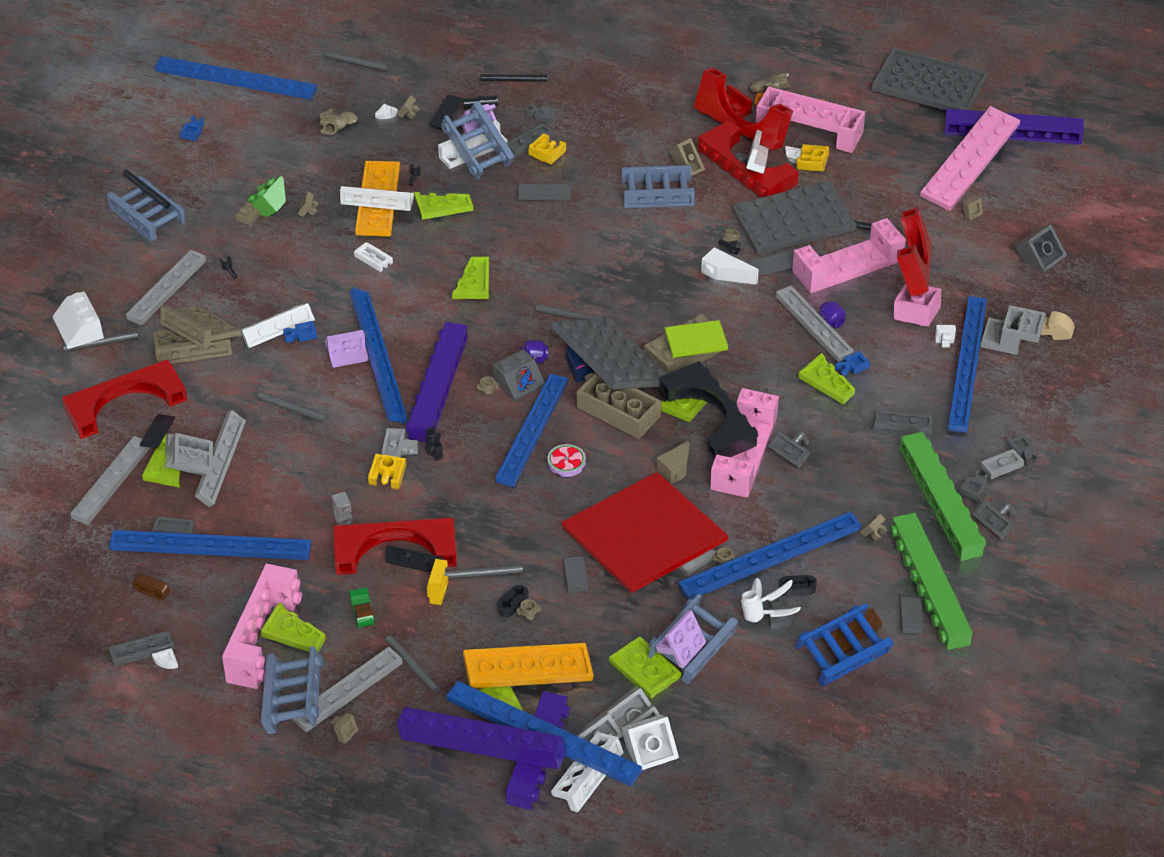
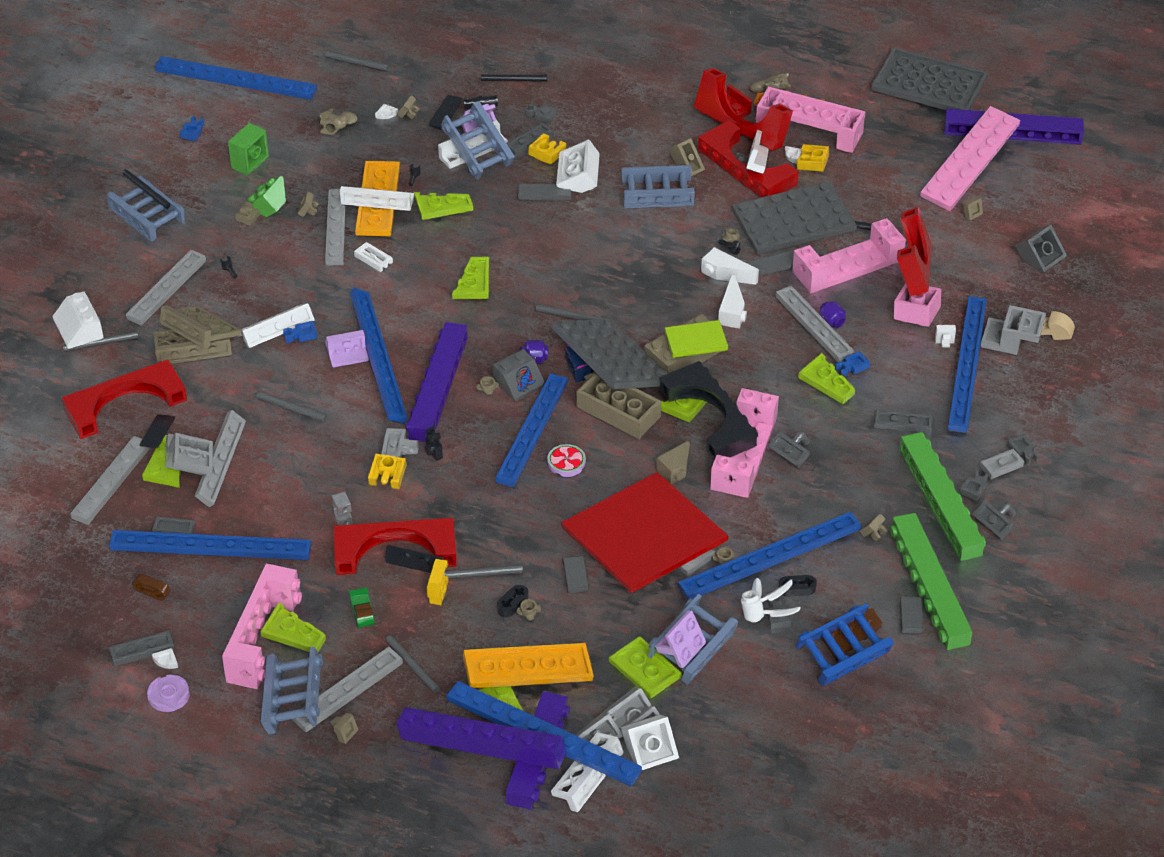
(168, 693): none -> lavender tile
(248, 149): none -> bright green brick
(335, 229): none -> light grey plate
(578, 167): none -> white slope
(732, 306): none -> white slope

